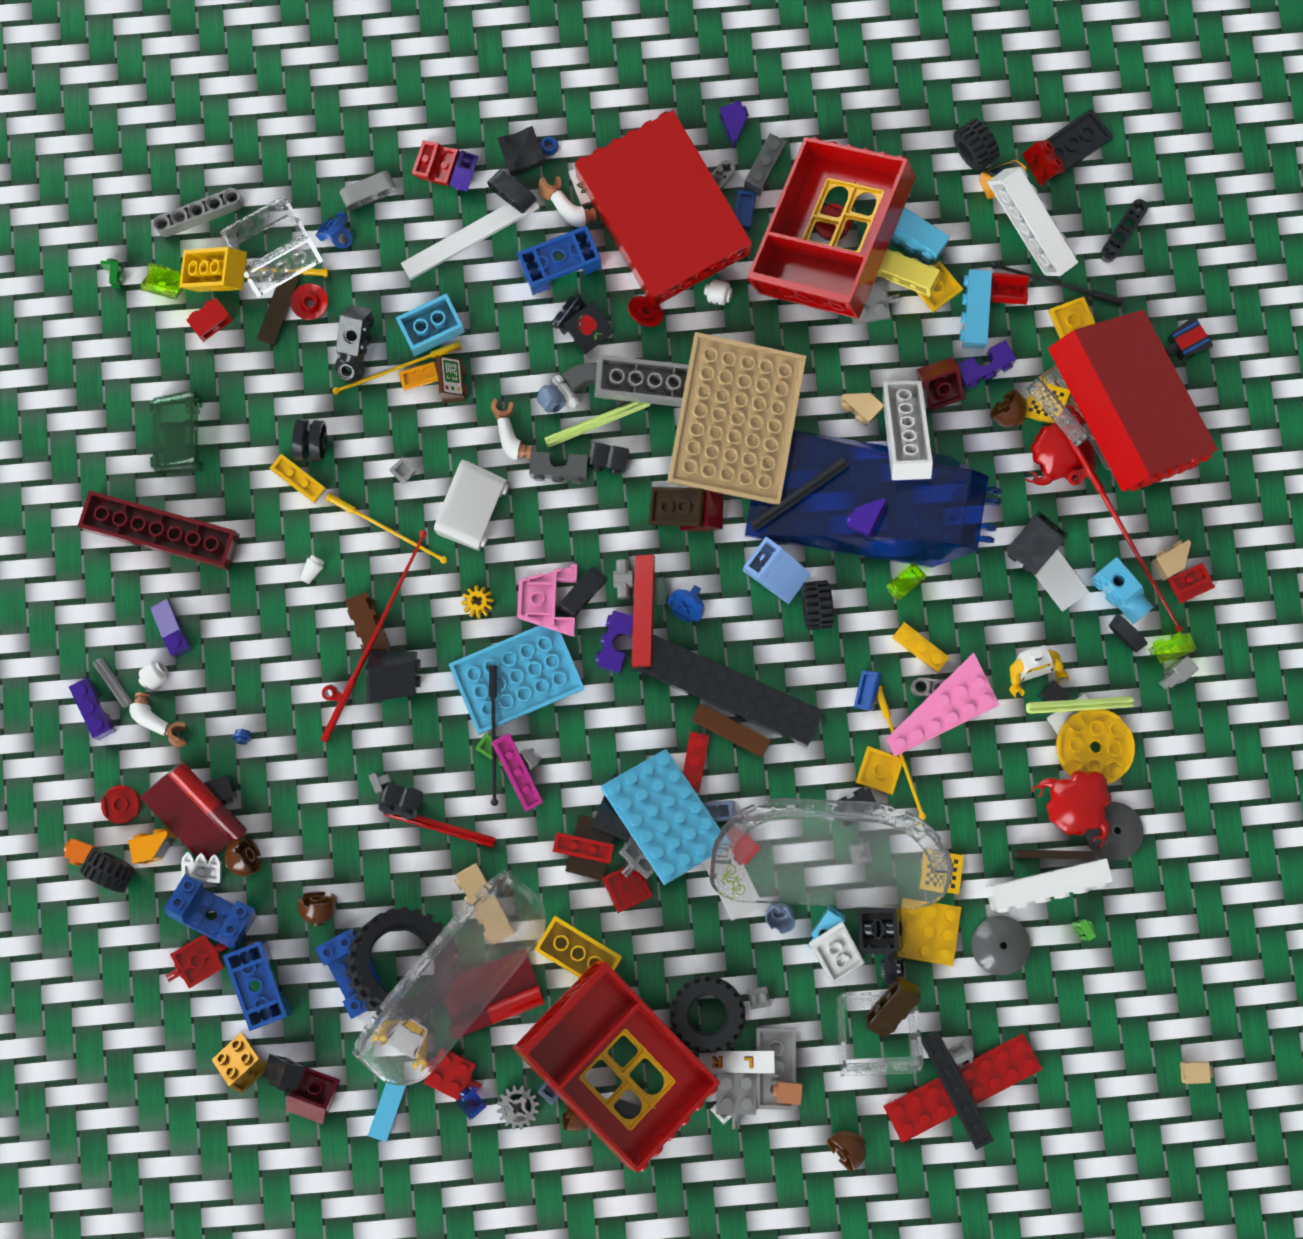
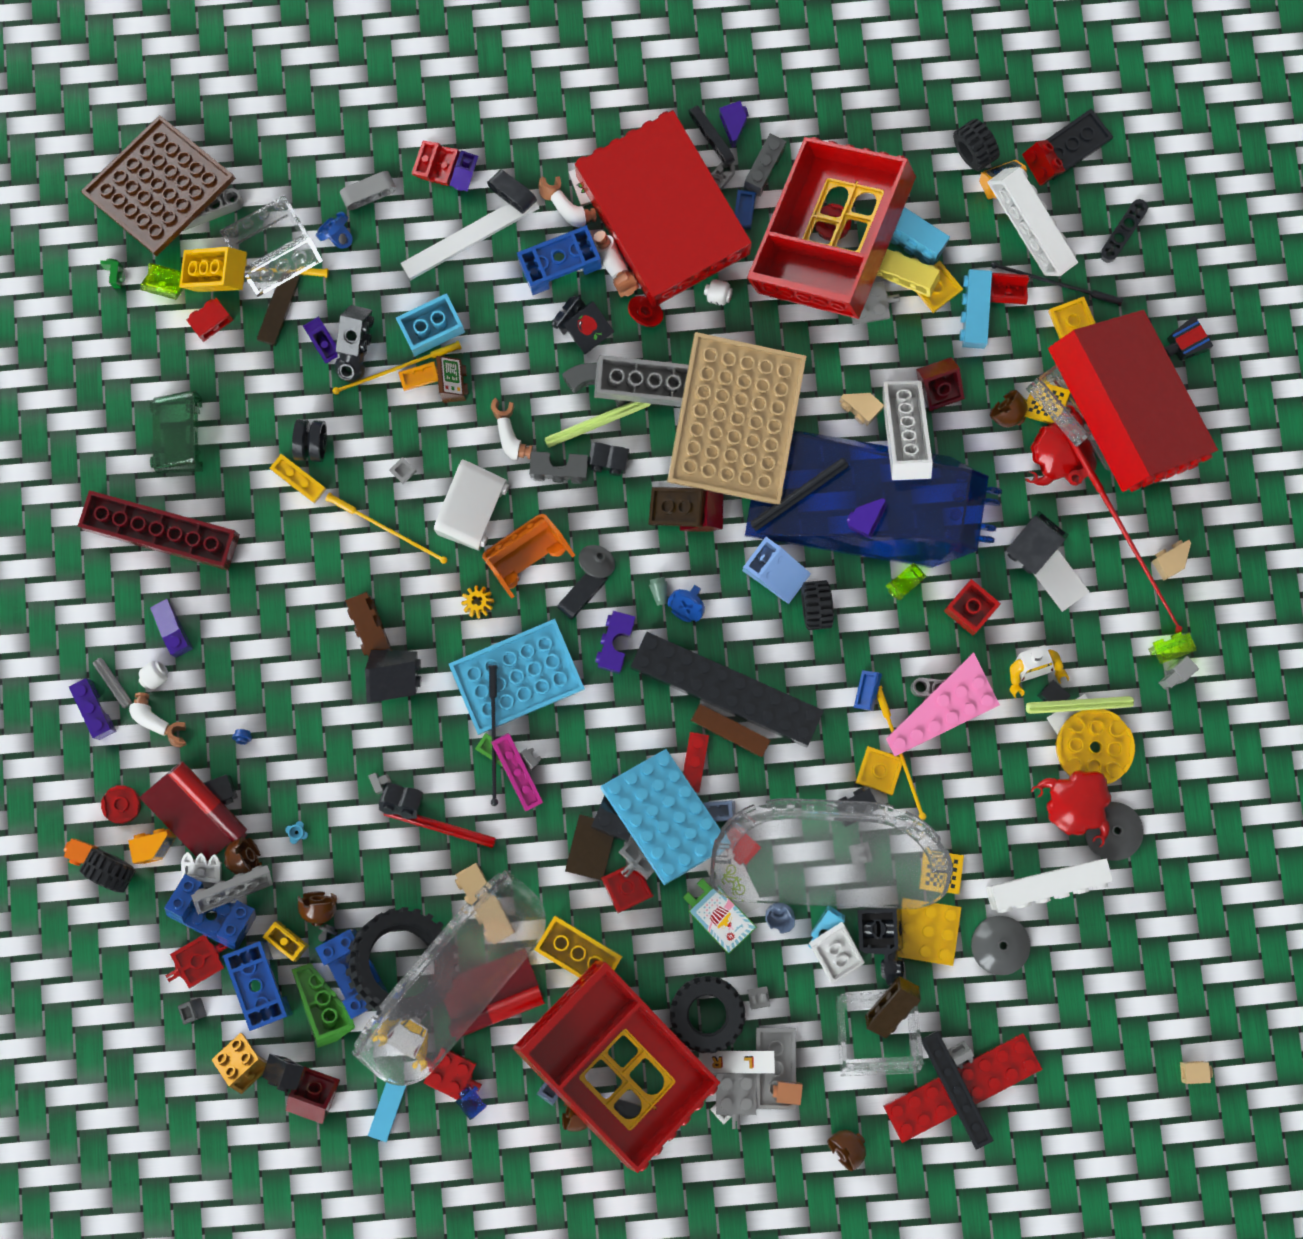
(158, 185): none -> plate
(192, 1010): none -> dark grey slope
(233, 889): none -> light grey plate
(285, 941): none -> yellow brick
(301, 832): none -> medium azure plate
(305, 294): red dish -> none
(311, 569): white cone -> none
(321, 339): none -> dark purple slope
(322, 1007): none -> bright green wedge
(326, 933): none -> dark grey plate
(342, 698): red piece -> none
(521, 151): black brick -> none
(523, 549): none -> orange windscreen
(526, 1113): light grey gear -> none
(538, 600): bright pink wing -> none
(549, 141): blue plate -> none
(550, 398): sand blue head -> none
(566, 391): white axle -> none
(583, 848): red plate -> none
(596, 561): none -> dark grey dish
(612, 261): none -> piece
(623, 579): light grey axle -> none
(643, 611): red tile -> none
(711, 135): none -> black beam
(720, 917): none -> tile
(920, 647): yellow plate -> none
(972, 607): none -> red brick
(1000, 359): dark purple arch -> none
(1051, 854): dark brown tile -> none
(1084, 929): bright green plate -> none
(1127, 594): medium azure brick -> none
(1127, 633): black tyre -> none
(1191, 583): red plate -> none

